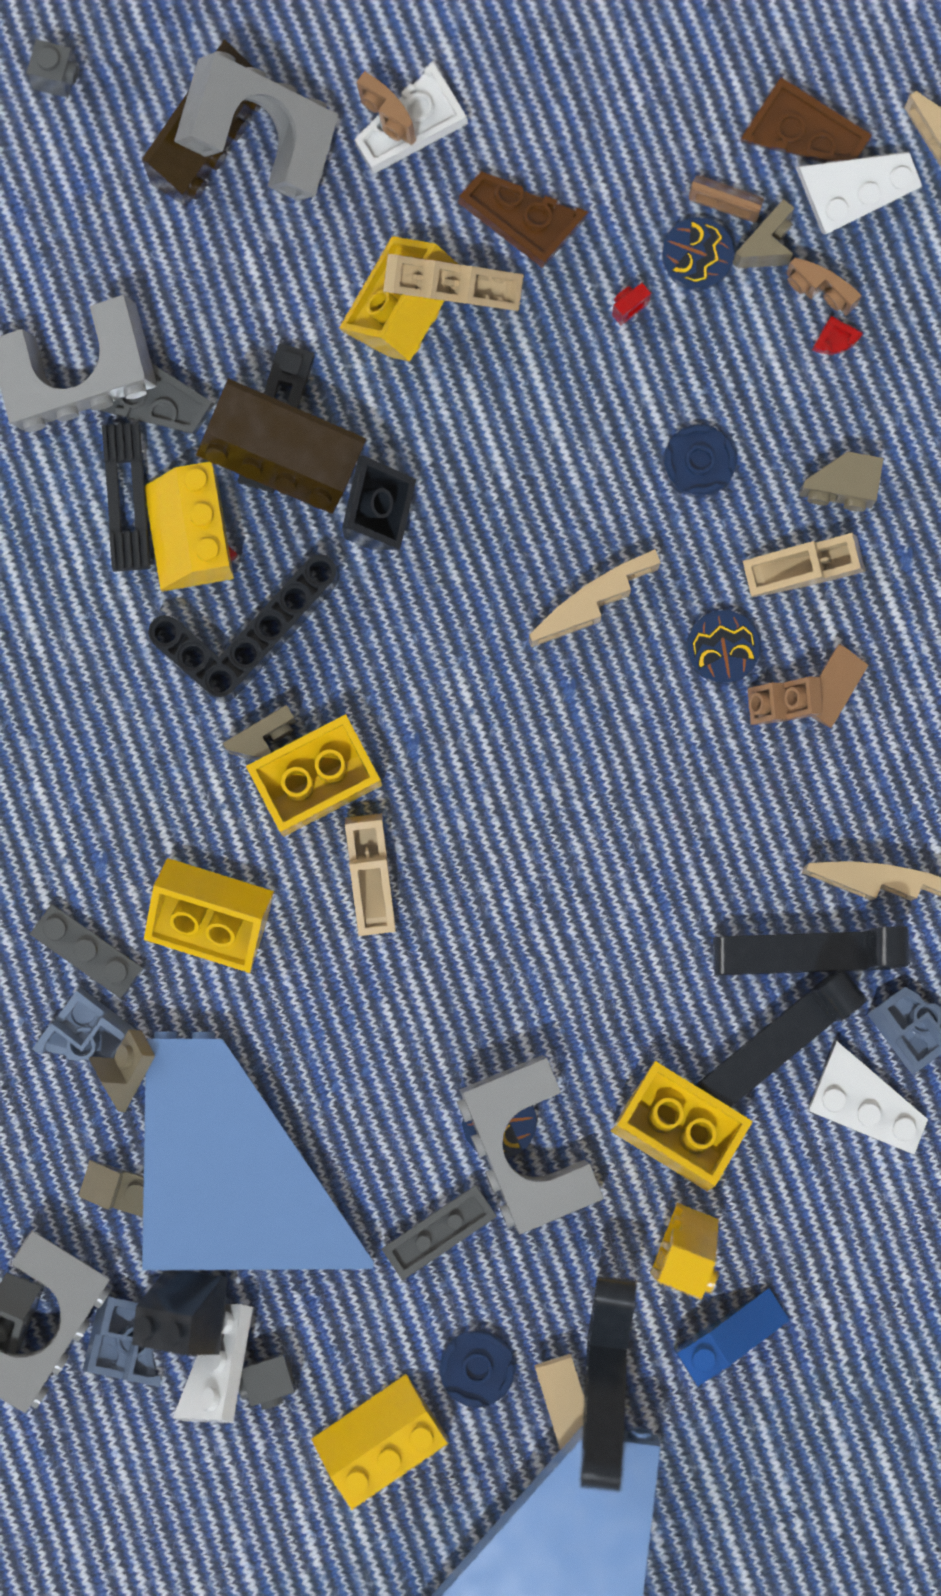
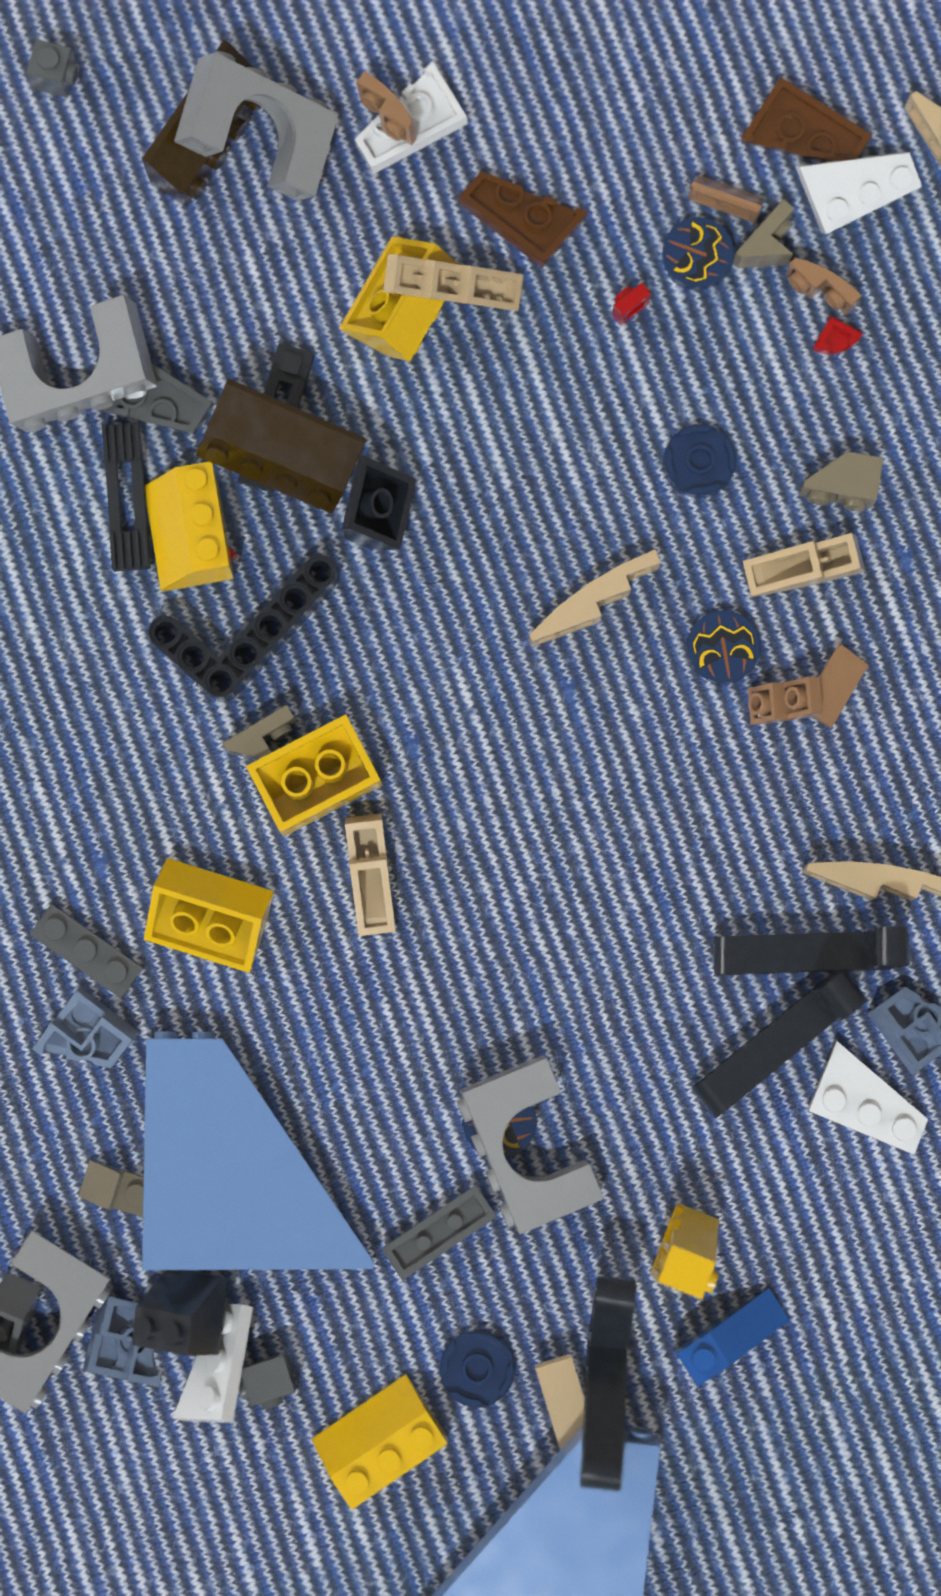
(126, 1070): dark tan slope -> none
(681, 1126): yellow slope -> none

